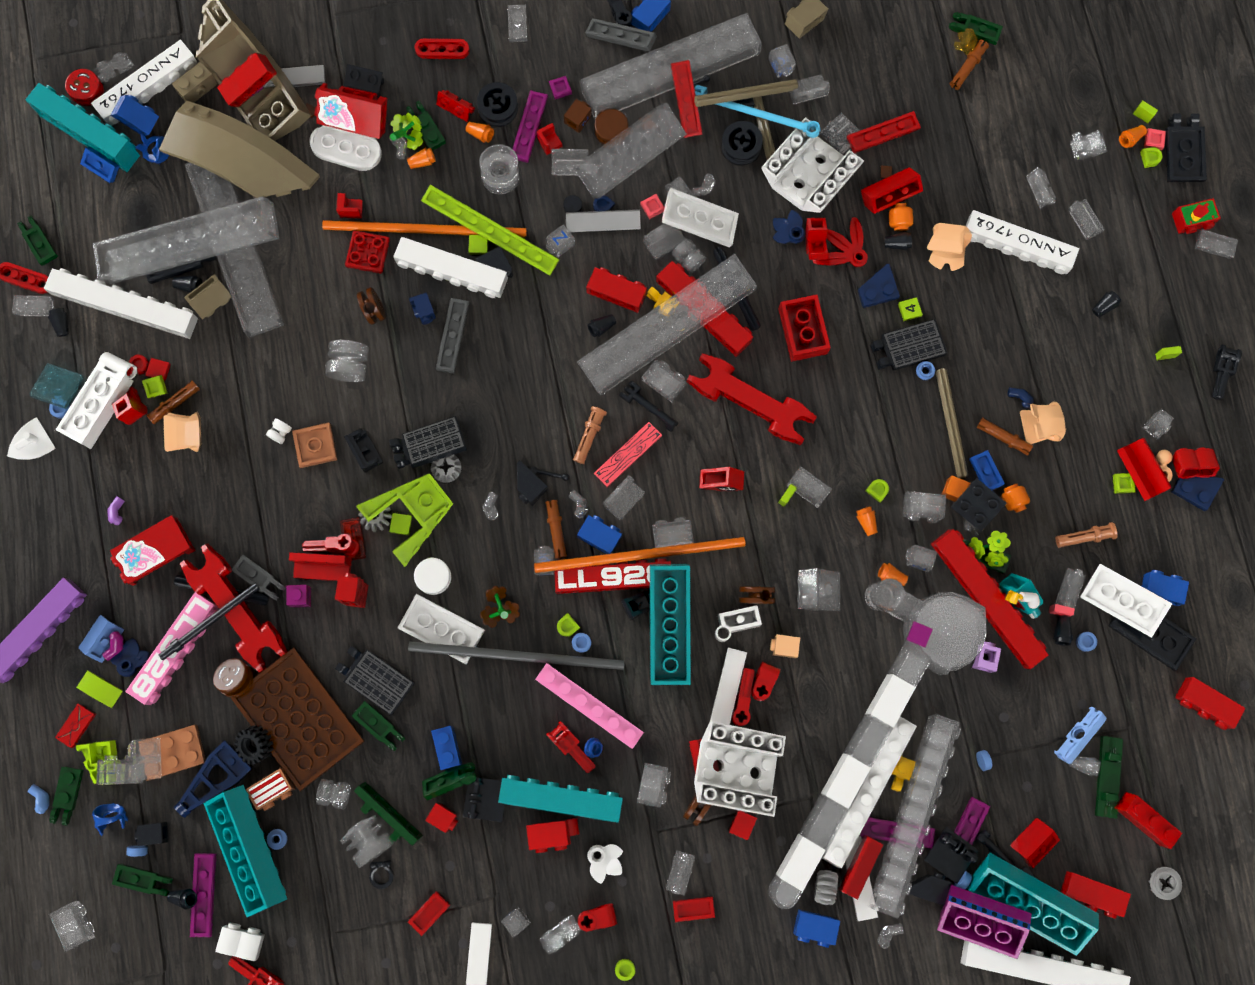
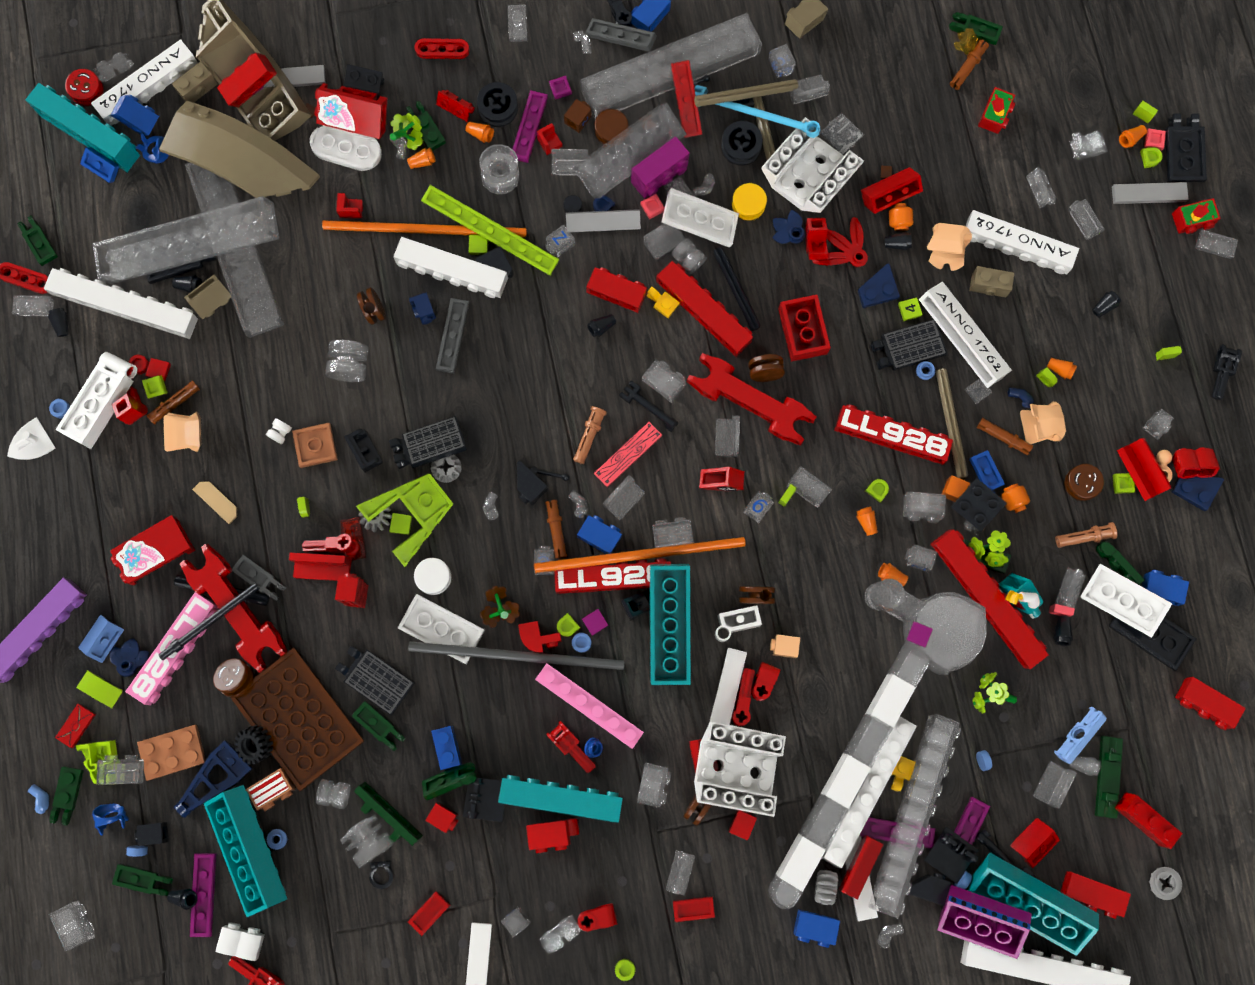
(56, 386): clear light blue tile -> none
(112, 511): medium lavender arm -> none
(116, 645): magenta arm -> none
(145, 759): clear brick -> none
(216, 501): none -> tan piece
(298, 596): magenta brick -> none
(303, 506): none -> lime tile
(367, 252): red tile -> none
(533, 640): none -> red brick
(585, 40): none -> clear arm
(595, 622): none -> magenta tile
(607, 863): white plate -> none
(660, 168): none -> magenta brick
(667, 324): clear brick -> none
(727, 437): none -> clear panel
(749, 201): none -> yellow head
(759, 506): none -> clear brick
(766, 368): none -> reddish brown head
(818, 590): clear slope -> none
(883, 132): red tile -> none
(893, 434): none -> red brick
(965, 334): none -> white brick
(978, 391): none -> clear tile
(991, 281): none -> dark tan brick
(991, 664): lavender brick -> none
(996, 110): none -> brick
(997, 693): none -> lime plant
(1047, 377): none -> lime tile
(1054, 785): none -> clear panel
(1062, 368): none -> orange cone
(1084, 482): none -> reddish brown head
(1086, 641): medium blue tile -> none
(1118, 562): none -> dark green hinge
(1150, 193): none -> light grey tile

